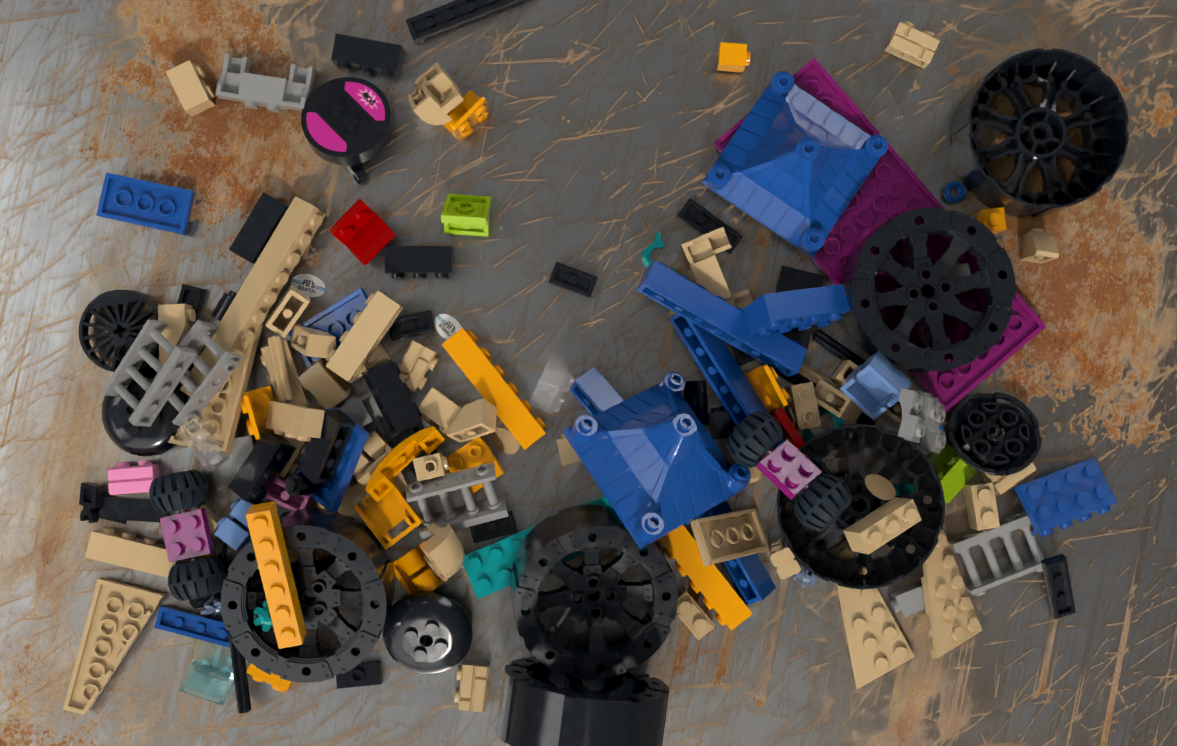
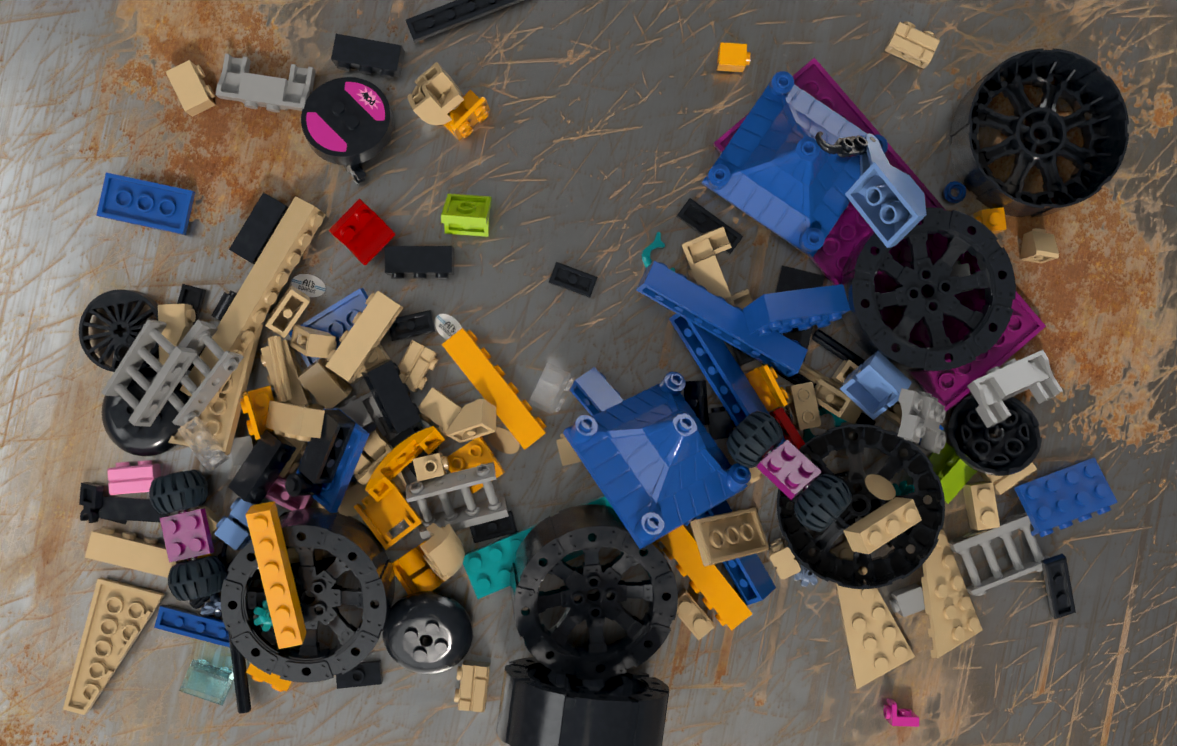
(883, 193): none -> medium blue slope
(903, 717): none -> dark pink bracket
(1015, 377): none -> light grey bracket

